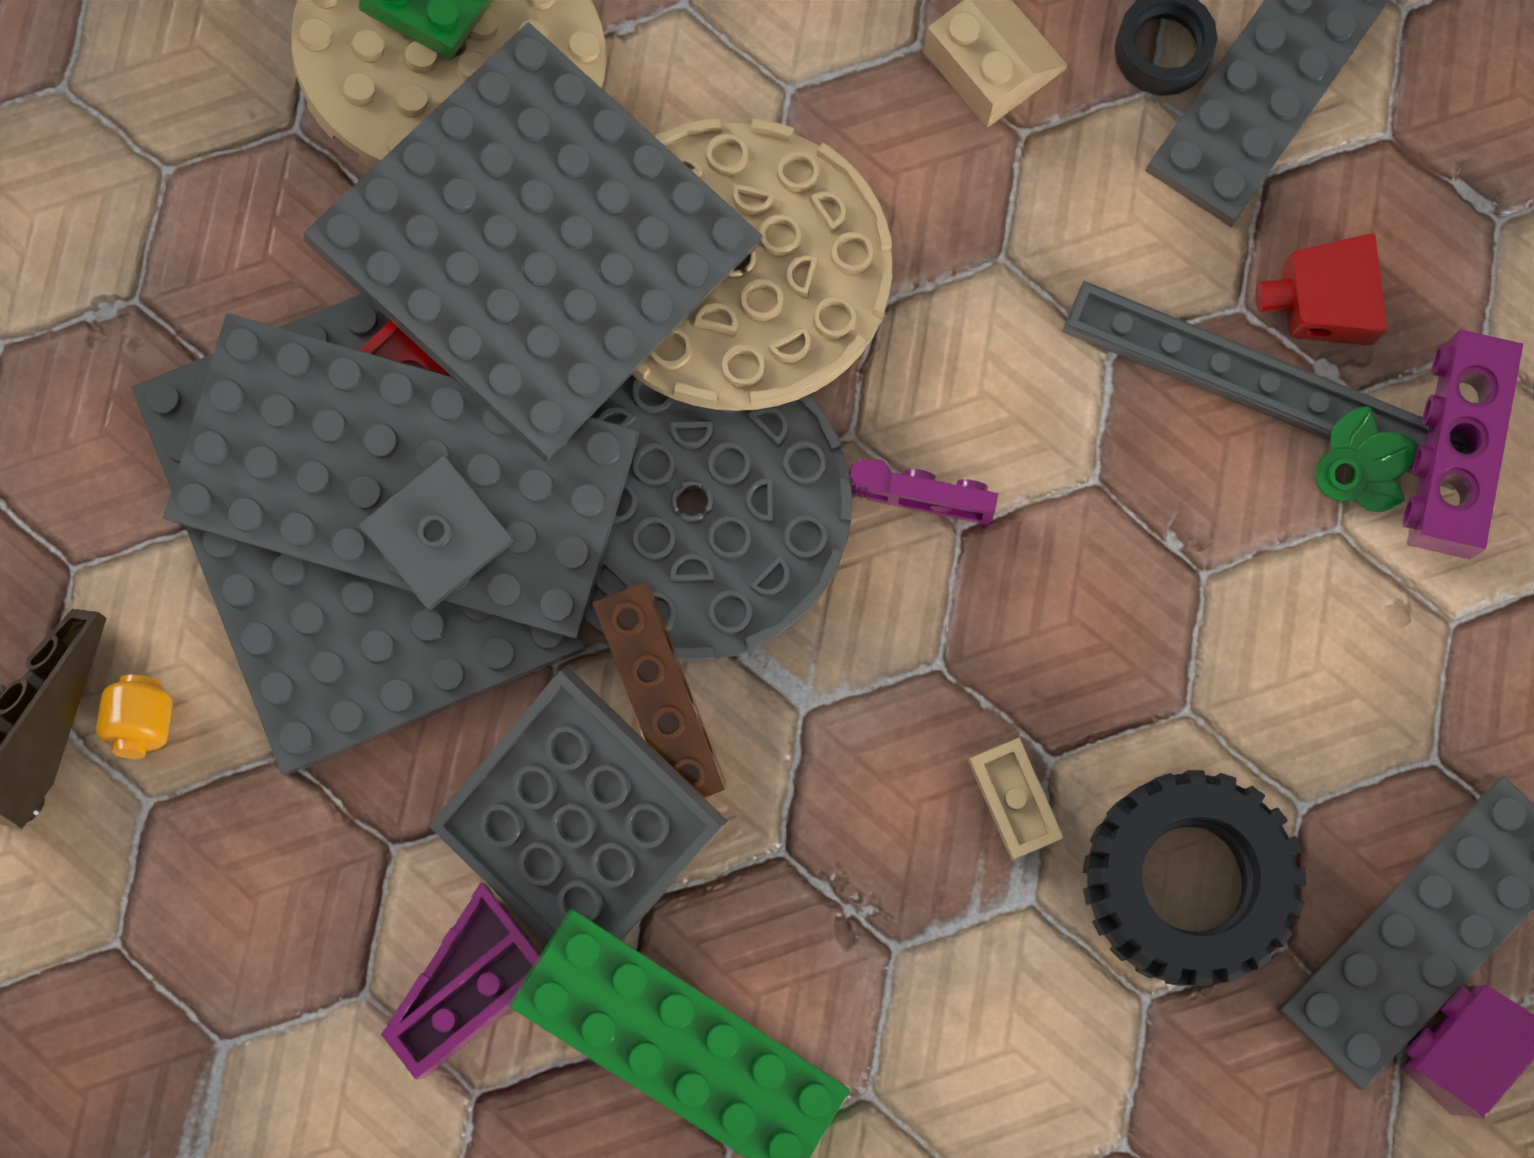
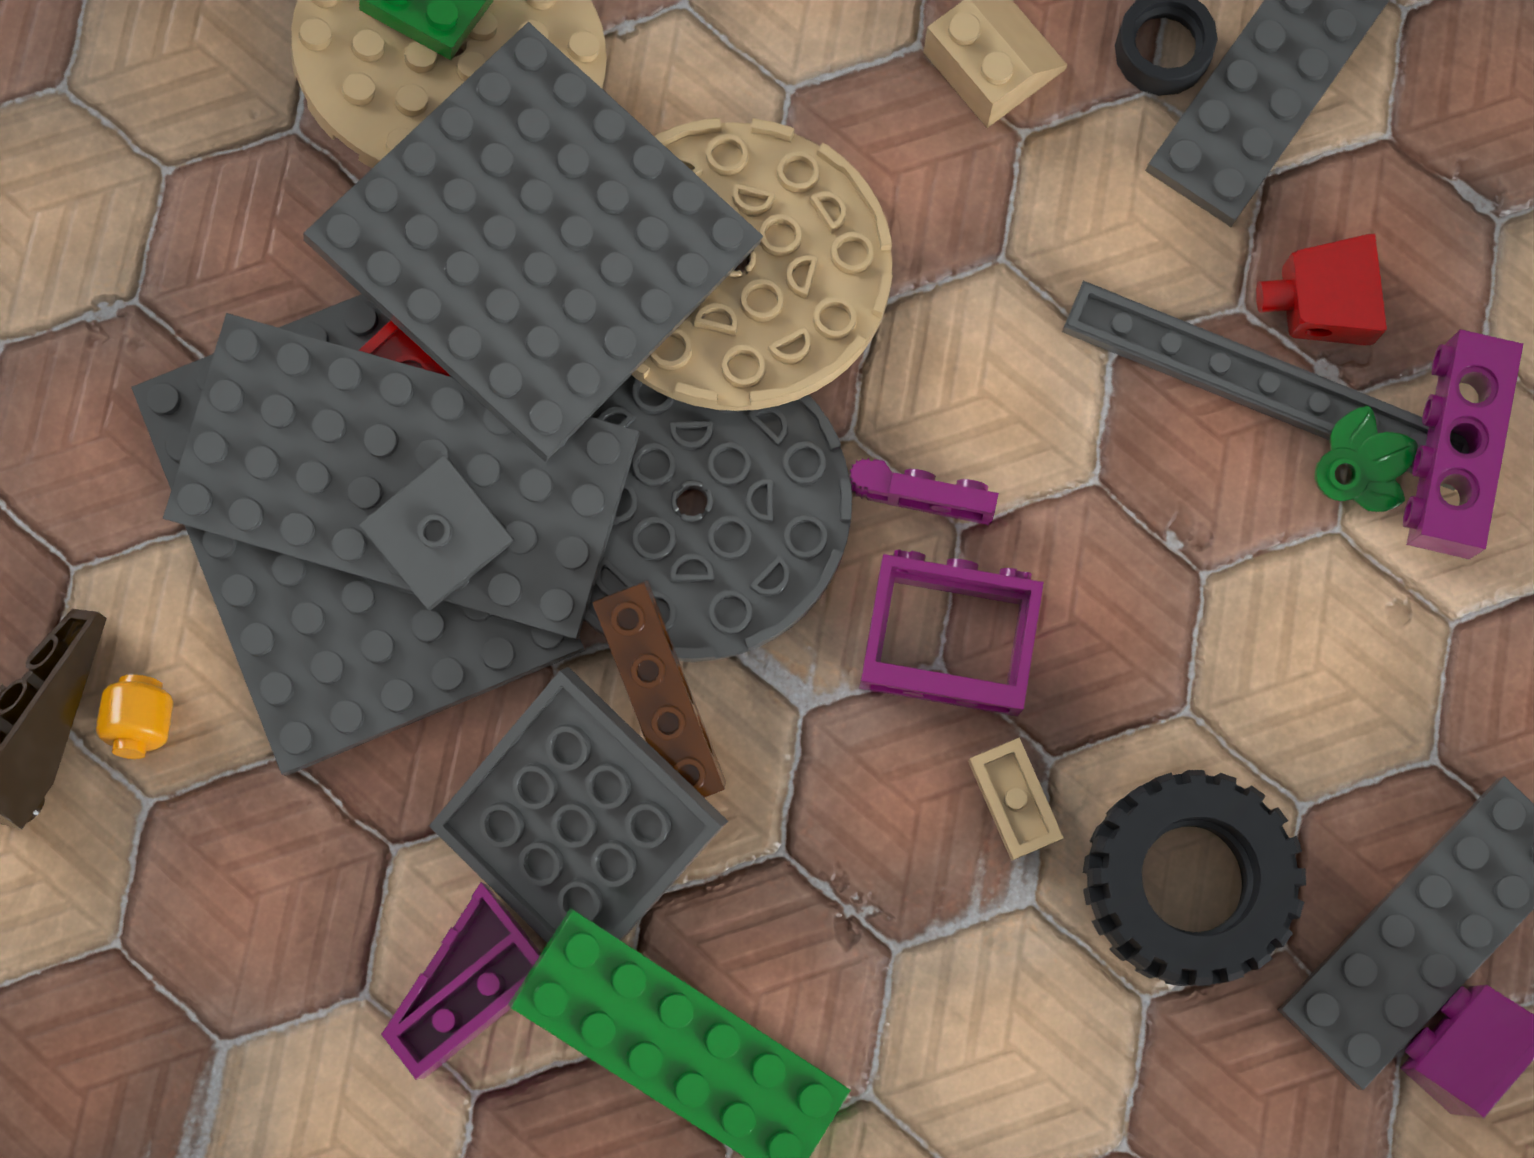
(962, 578): none -> magenta window

